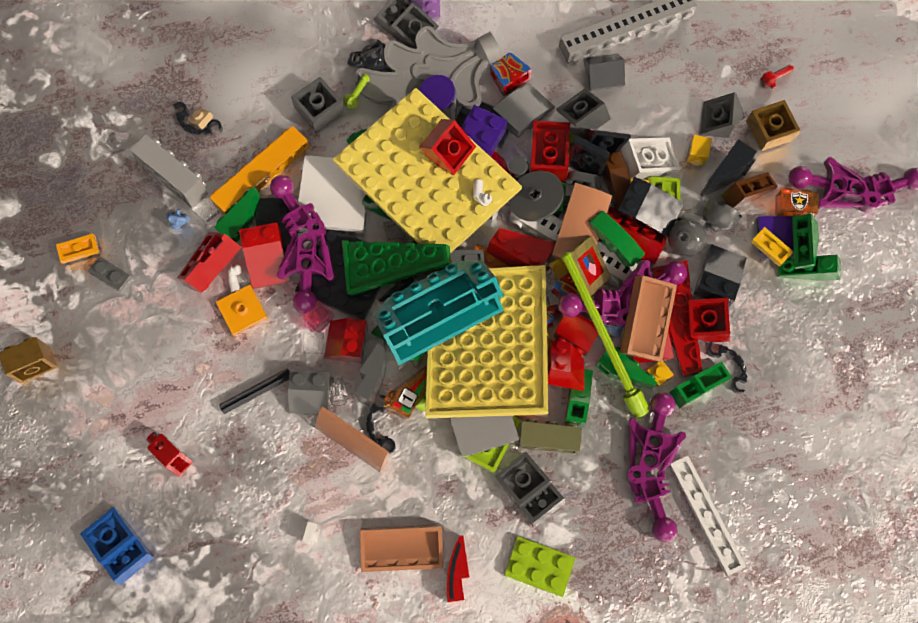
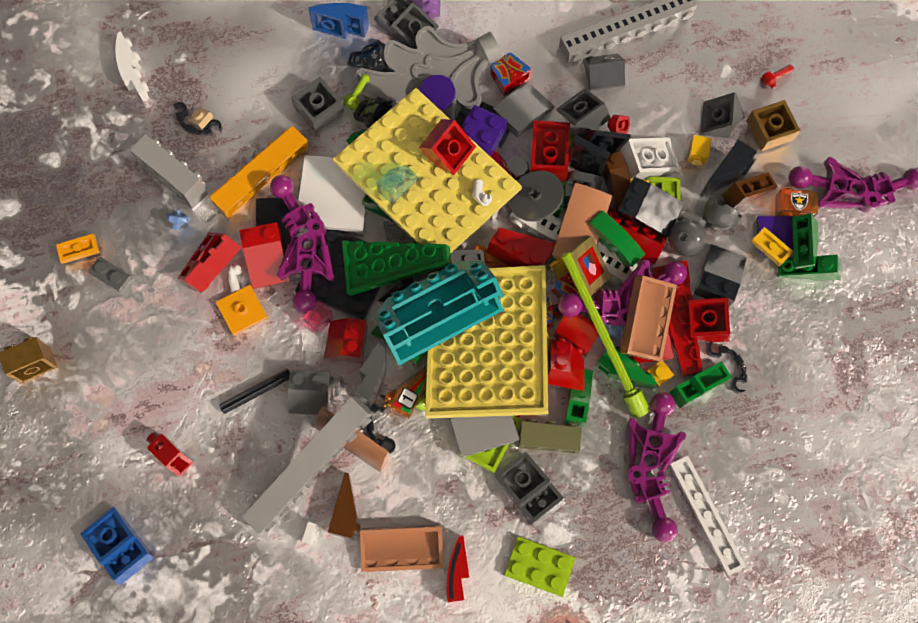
(128, 66): none -> white slope
(239, 216): green slope -> none
(307, 465): none -> light grey brick
(340, 19): none -> blue slope
(345, 516): none -> reddish brown slope
(371, 110): none -> black piece
(396, 182): none -> clear light blue slope
(619, 124): none -> red plate

